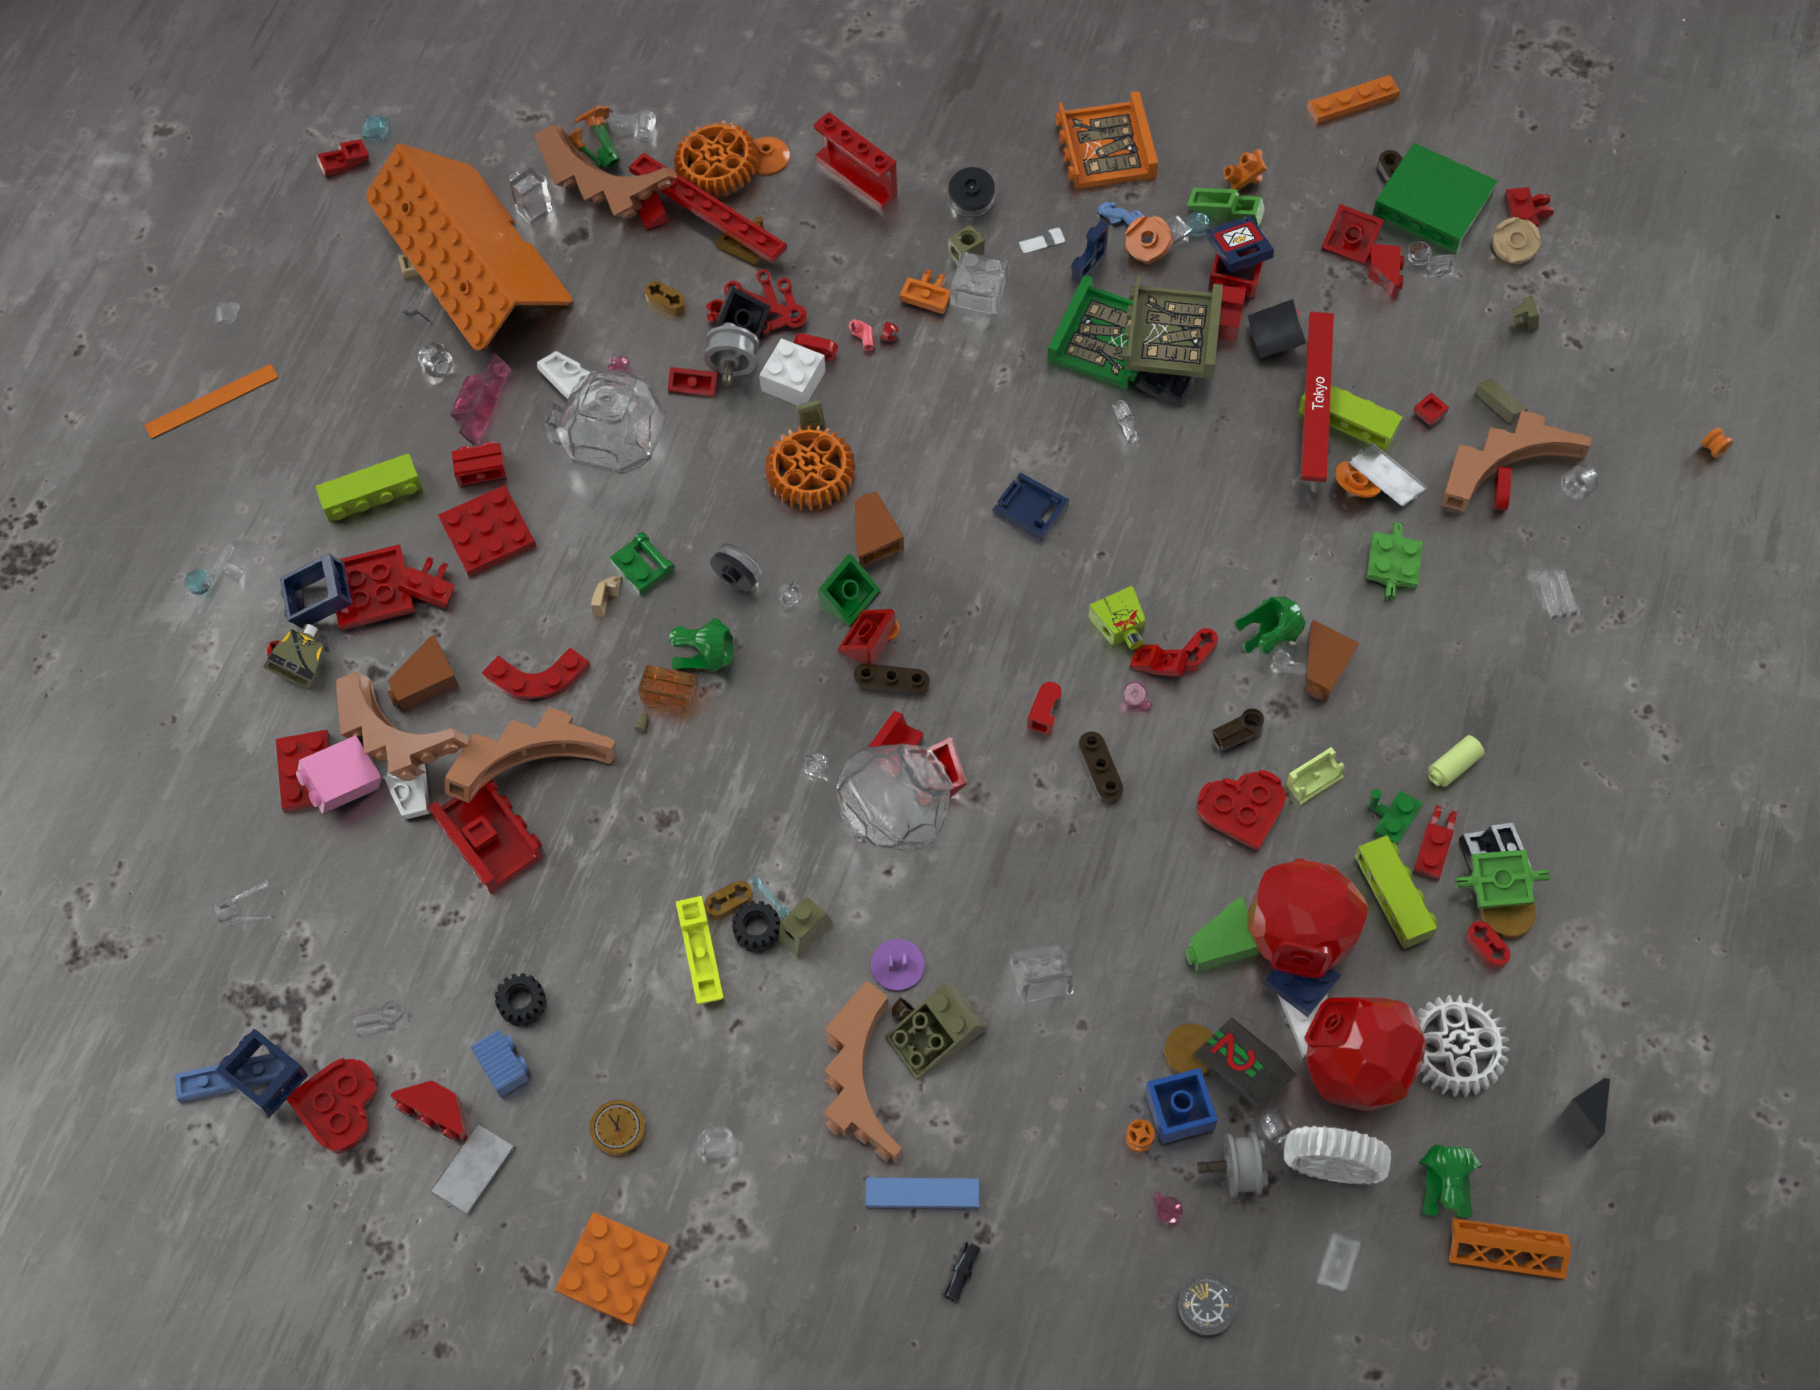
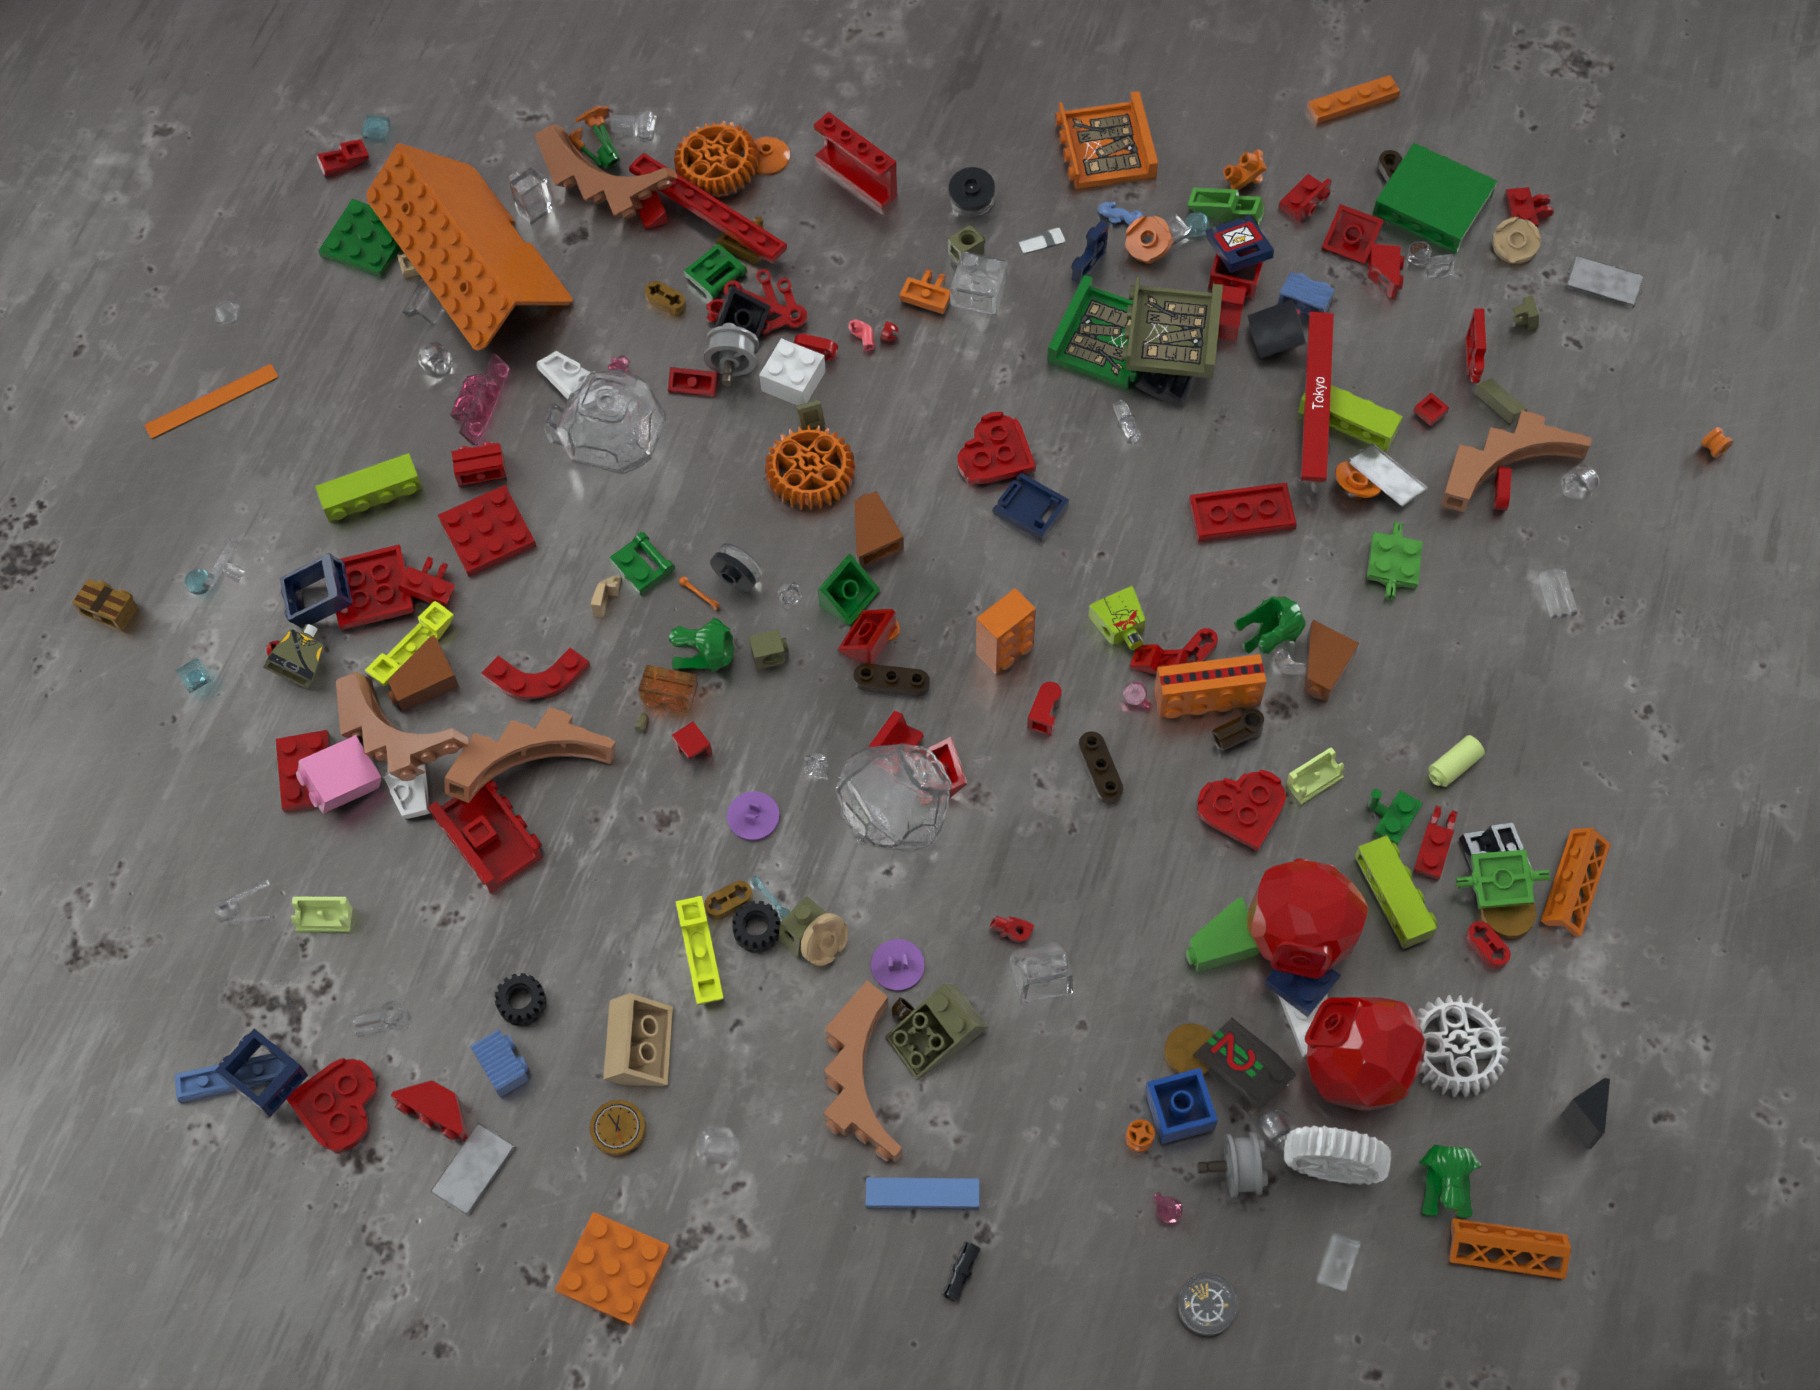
(105, 604): none -> pearl gold brick
(193, 675): none -> clear light blue plate
(321, 914): none -> yellowish green hinge
(360, 240): none -> green plate
(431, 622): none -> neon yellow slope
(638, 1041): none -> tan slope
(683, 581): none -> orange hinge
(691, 741): none -> red panel
(710, 266): none -> green plate
(753, 816): none -> medium lavender piece
(768, 648): none -> olive brick
(824, 939): none -> tan tile
(996, 451): none -> red plate
(1005, 631): none -> orange brick
(1008, 928): none -> red piece
(1209, 686): none -> orange brick
(1242, 512): none -> red tile
(1305, 197): none -> red bracket
(1306, 293): none -> medium blue brick
(1476, 345): none -> red piece
(1573, 875): none -> orange fence
(1604, 281): none -> flat silver piece

